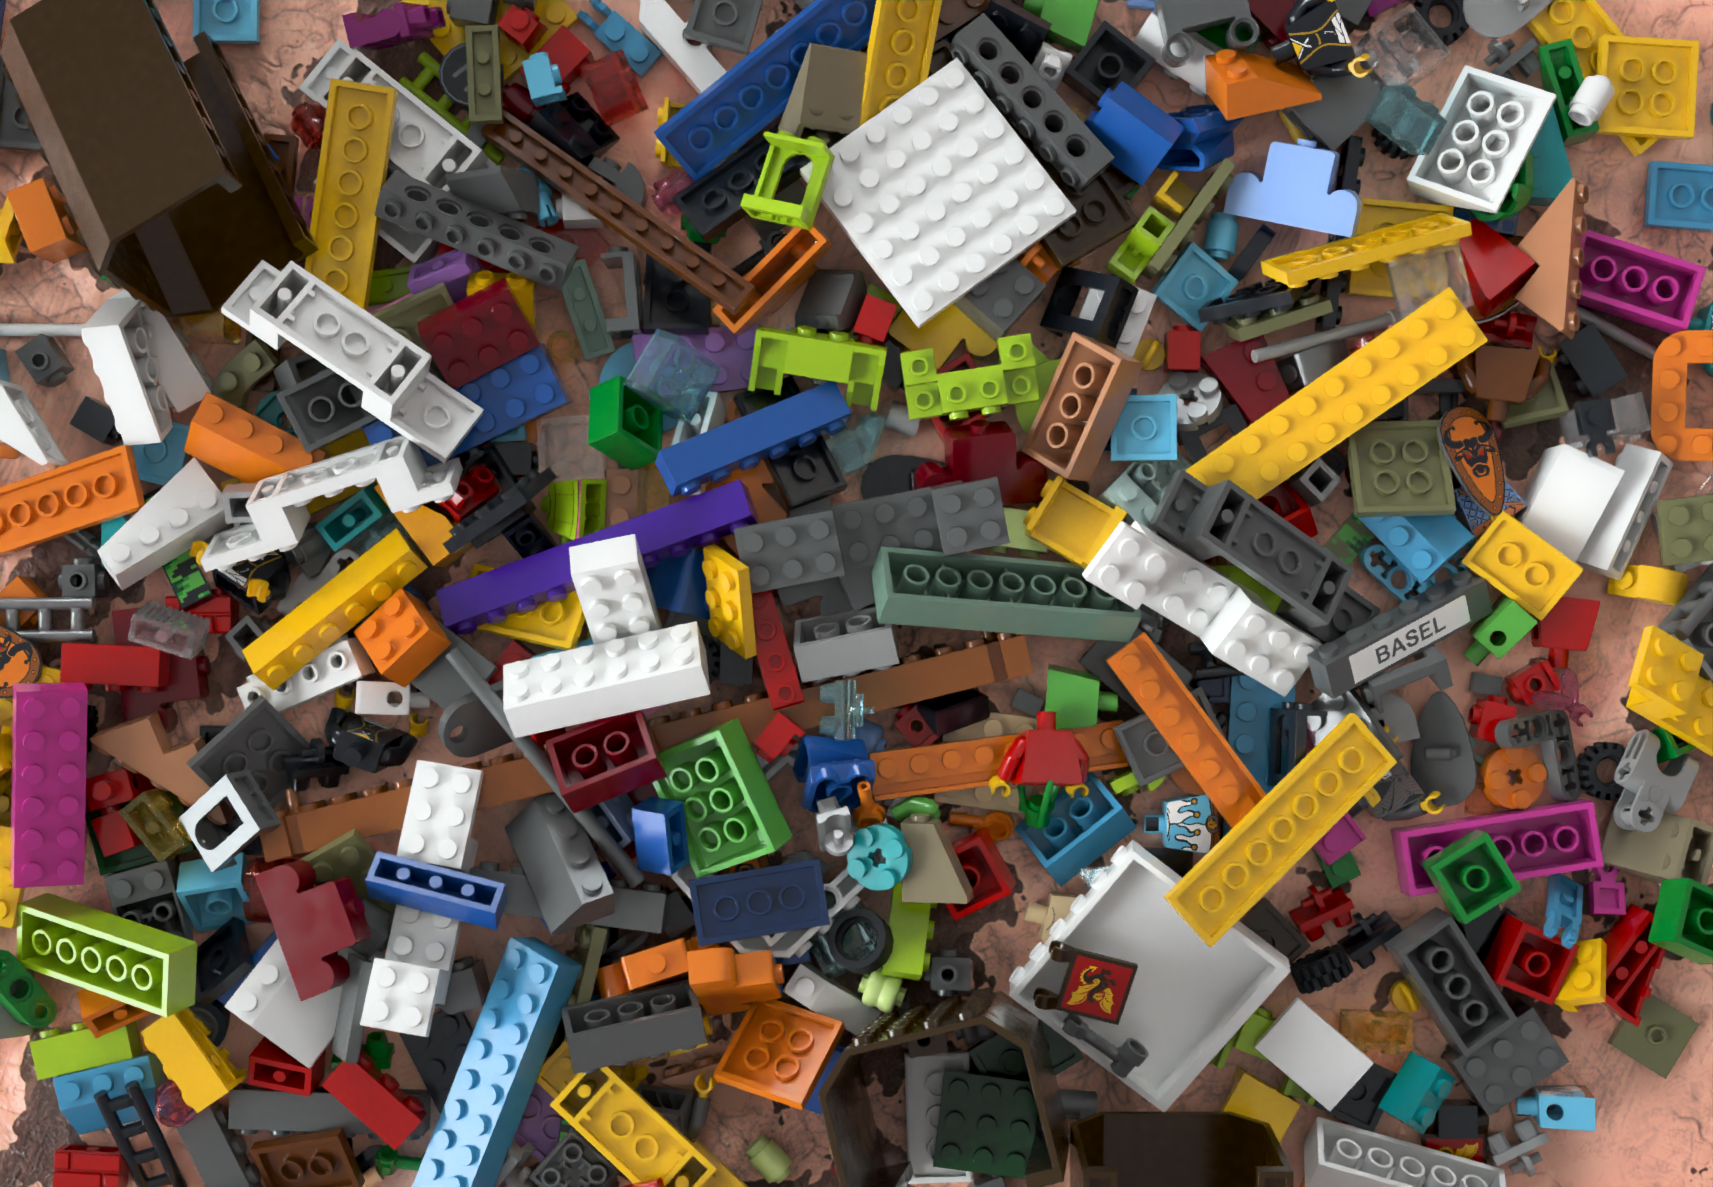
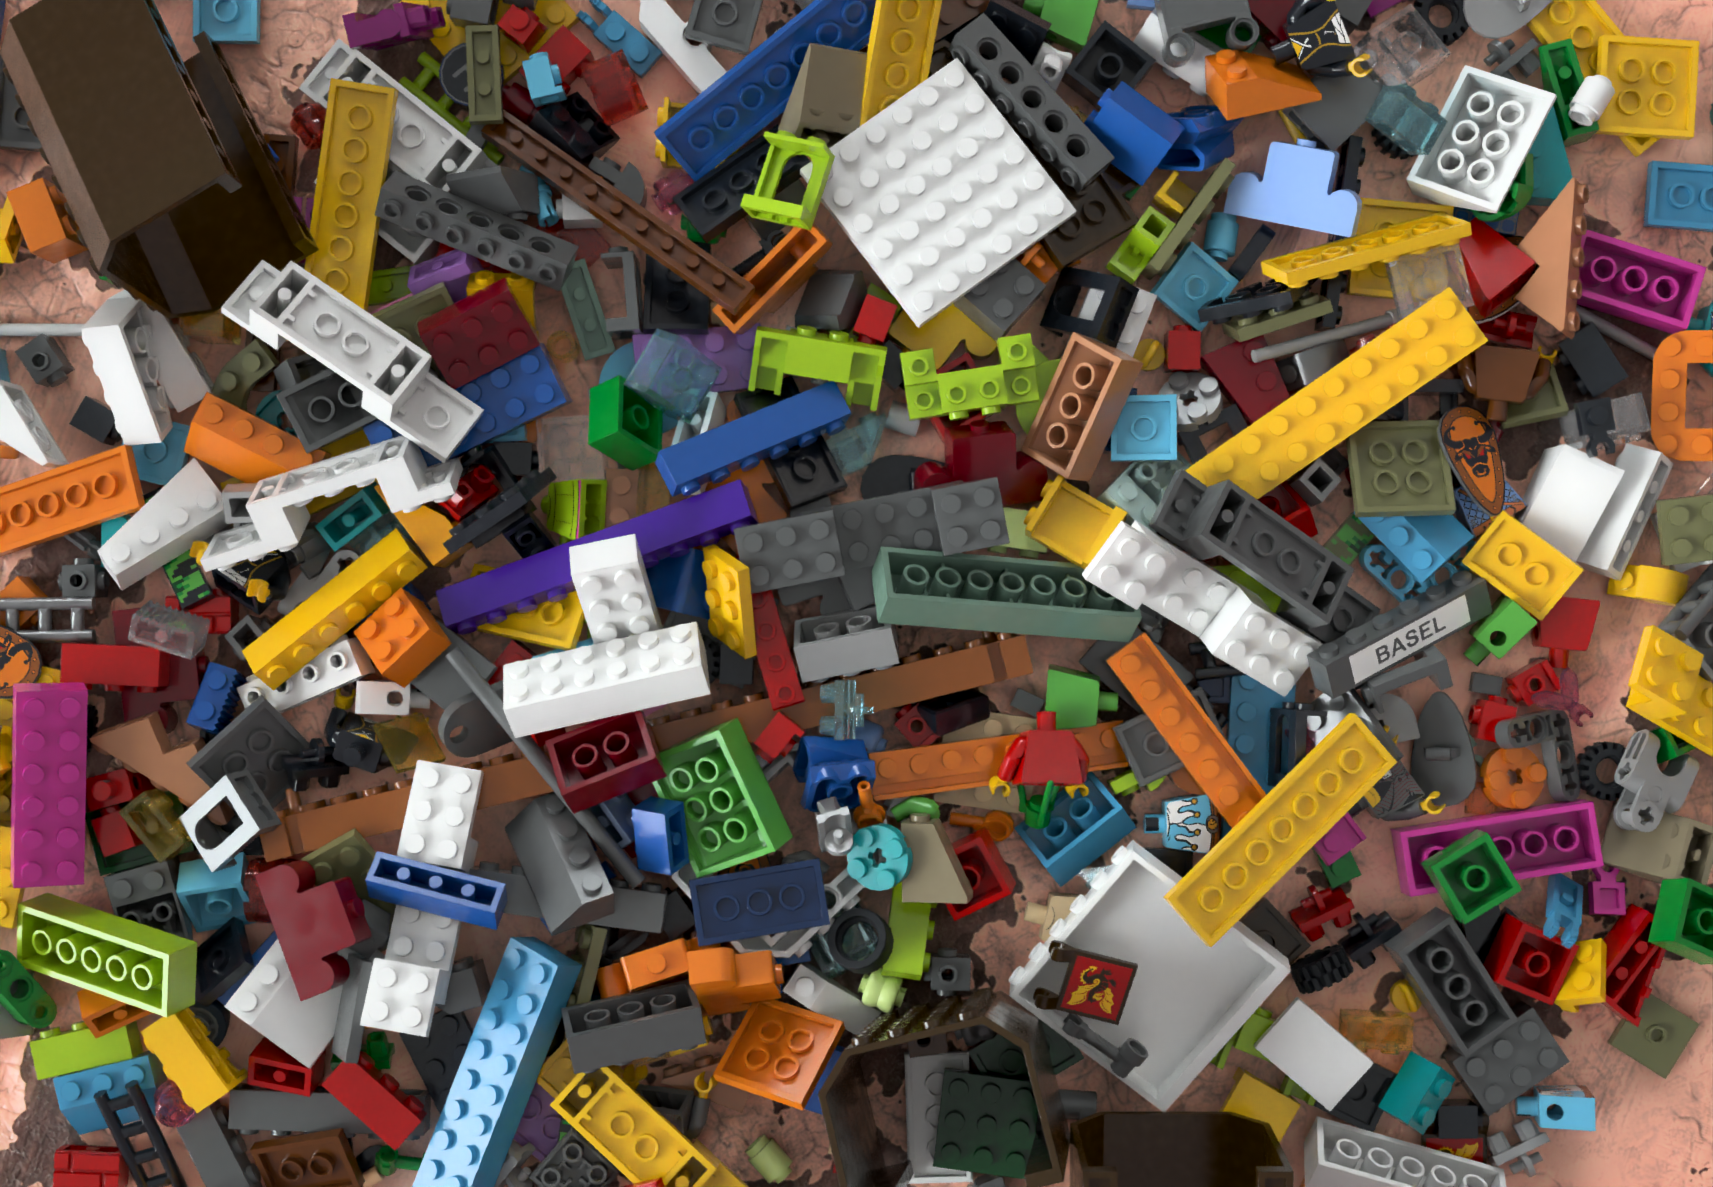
(216, 699): none -> blue brick
(407, 741): none -> clear yellow piece

